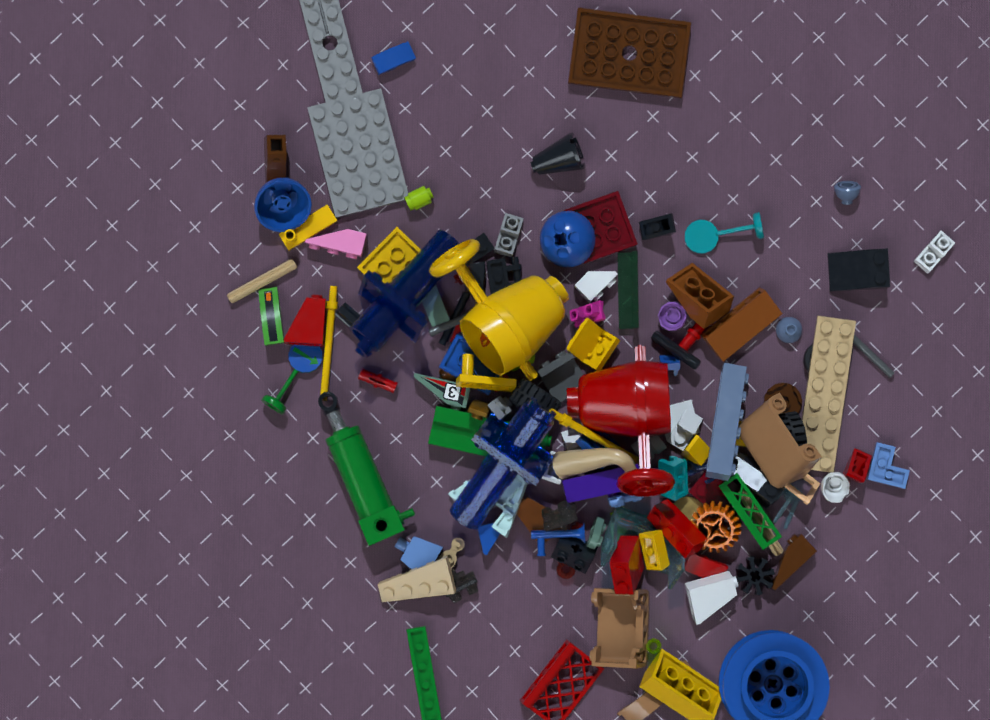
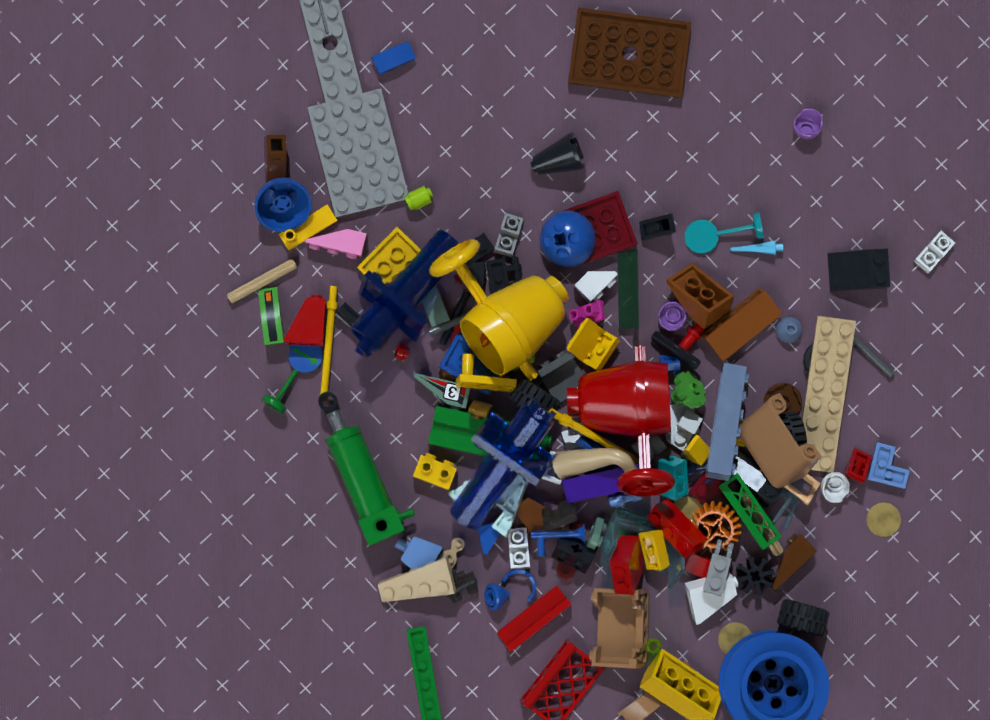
(377, 380): red pin -> none
(401, 351): none -> red plate
(435, 471): none -> yellow brick
(495, 596): none -> blue brick
(500, 407): light grey slope -> none
(518, 549): none -> white slope
(522, 571): none -> blue helmet
(533, 618): none -> red panel
(688, 391): none -> bright green plant
(718, 570): none -> light grey hinge
(731, 635): none -> pearl gold sticker
(767, 248): none -> medium azure piece
(803, 617): none -> black tyre
(808, 124): none -> medium lavender hair
(847, 191): sand blue brick -> none
(883, 519): none -> pearl gold sticker

